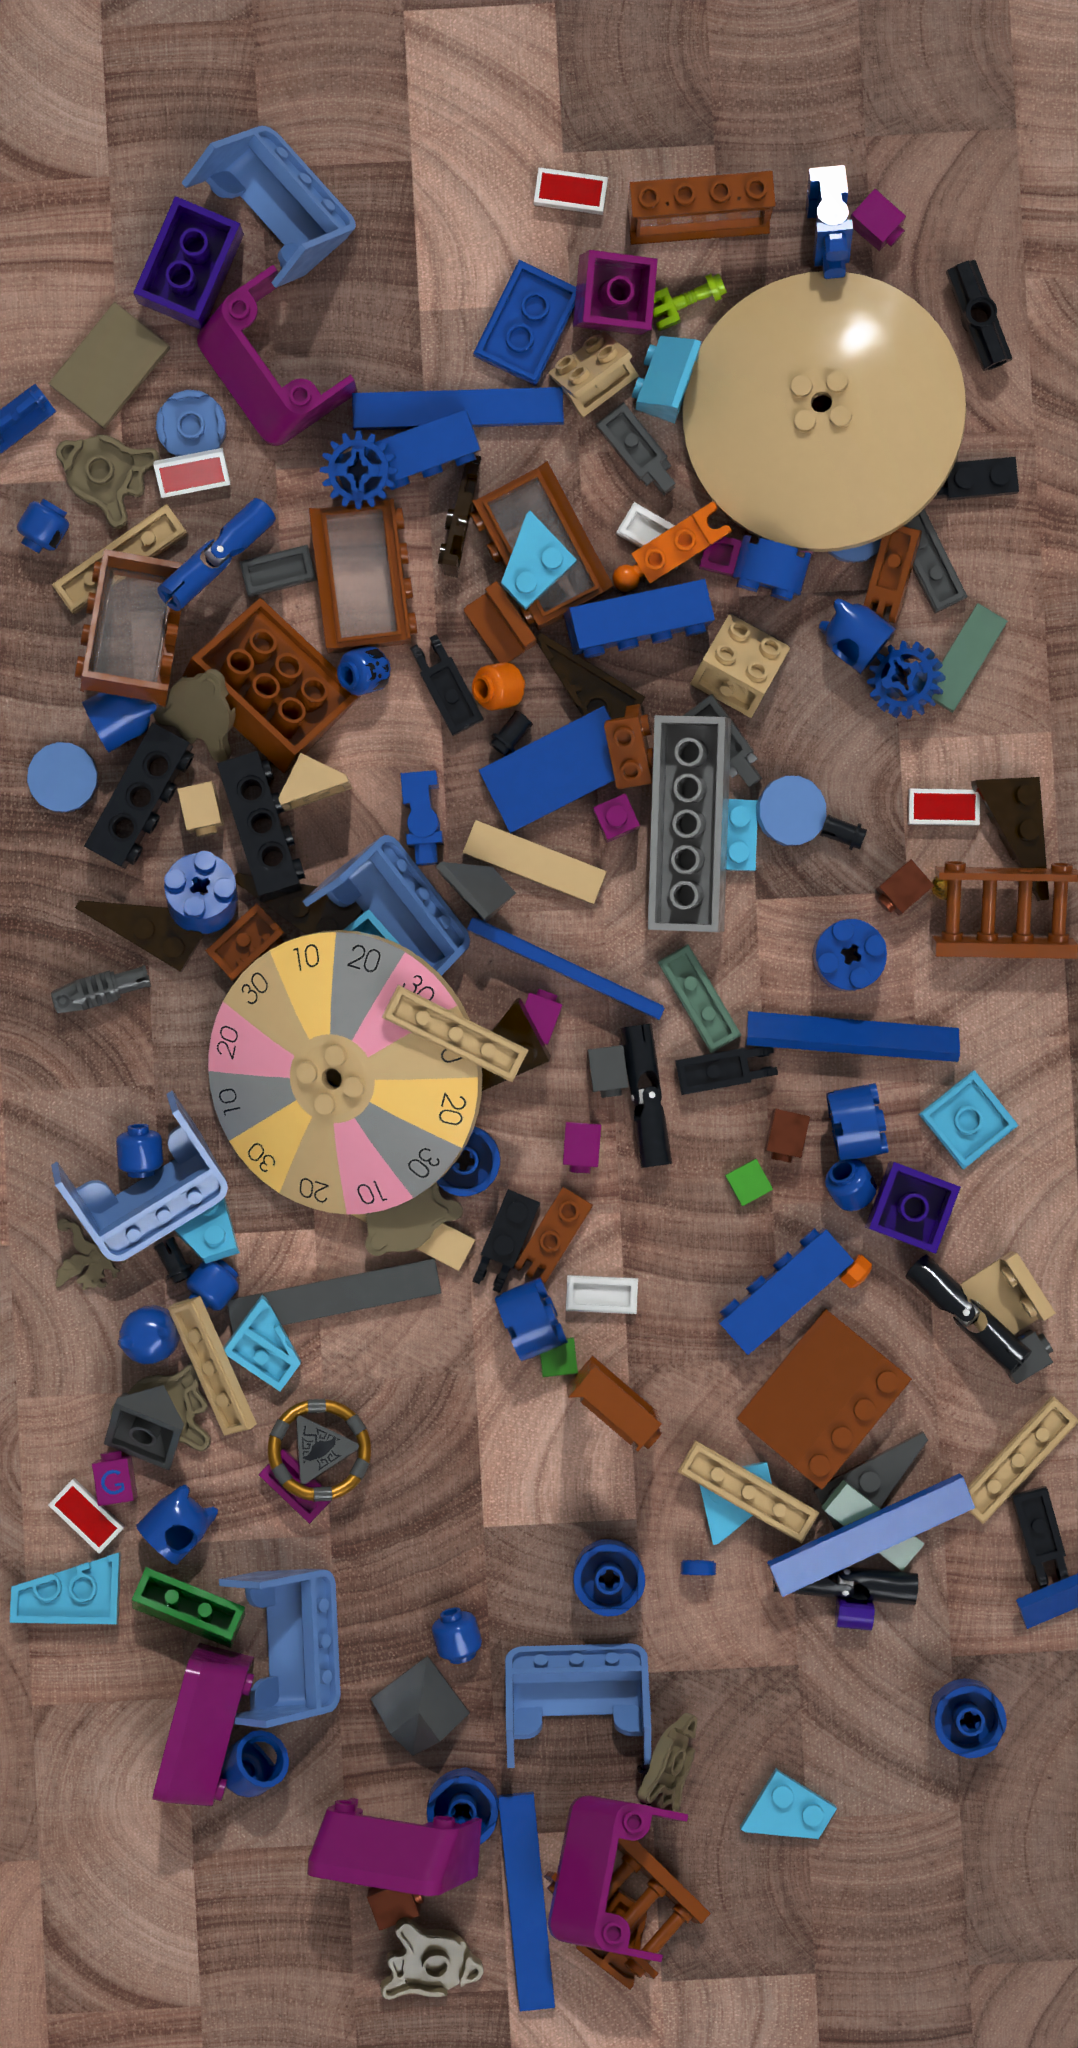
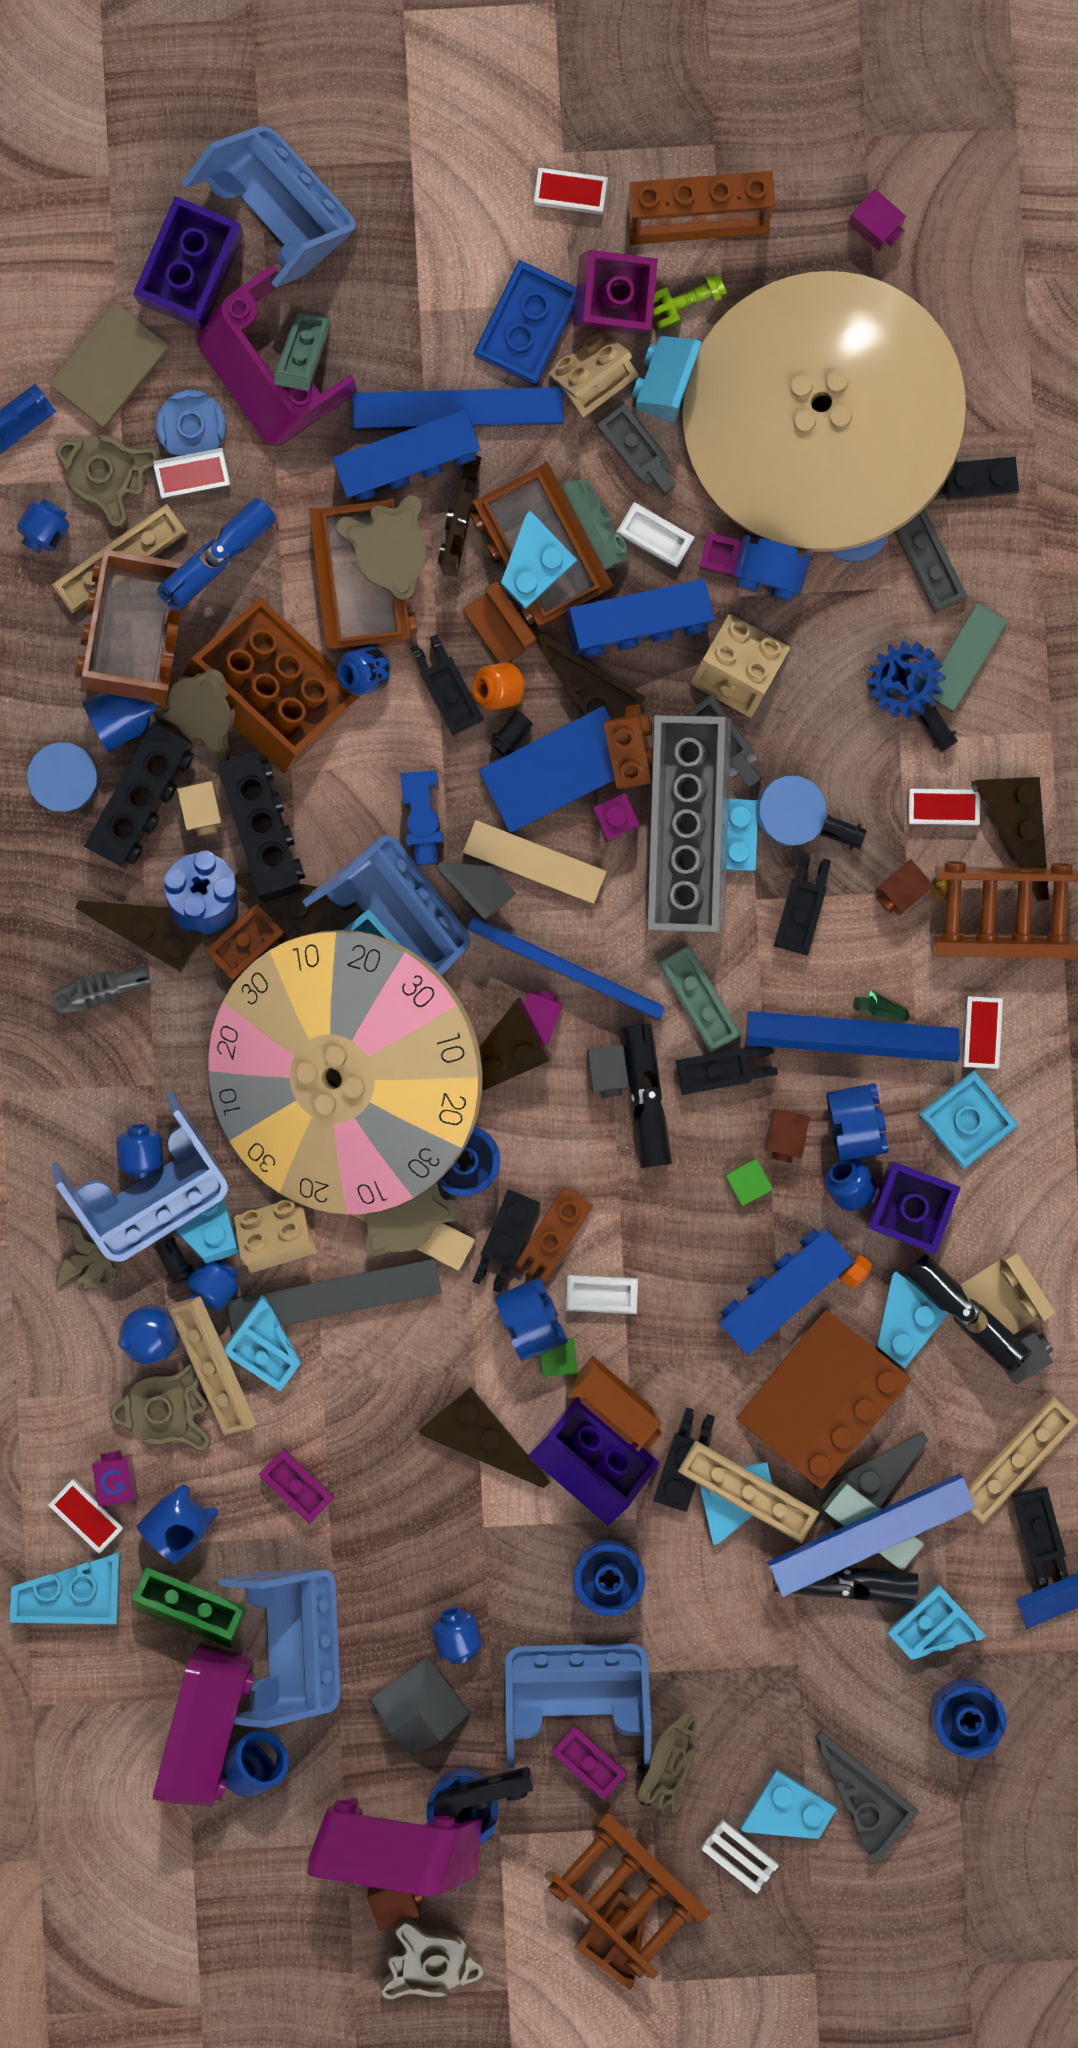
(146, 1426): dark grey slope -> none
(274, 1235): none -> tan bracket
(278, 571): dark grey tile -> none
(302, 351): none -> sand green tile
(311, 782): tan slope -> none
(319, 1449): piece -> none
(343, 470): blue gear -> none
(390, 547): none -> dark tan tile
(454, 1033): tan tile -> none
(476, 1431): none -> dark brown wing
(483, 1791): none -> black hinge
(526, 1901): blue tile -> none
(581, 1146): magenta brick -> none
(587, 1869): magenta windscreen -> none
(589, 1762): none -> magenta plate
(593, 1462): none -> dark purple slope
(596, 523): none -> sand green hinge
(670, 549): orange plate -> none
(673, 1487): none -> black hinge
(698, 1567): blue tile -> none
(763, 1875): none -> white tile
(802, 909): none -> black hinge
(833, 232): blue hips -> none
(854, 1614): dark purple brick -> none
(856, 634): blue piece -> none
(868, 947): blue brick -> none
(873, 1805): none -> dark grey wing
(881, 1006): none -> clear green bar
(892, 571): dark orange hinge -> none
(906, 1320): none -> medium azure wing
(933, 1625): none -> medium azure wing
(937, 729): none -> black pin
(972, 294): black piece -> none
(982, 1032): none -> red tile

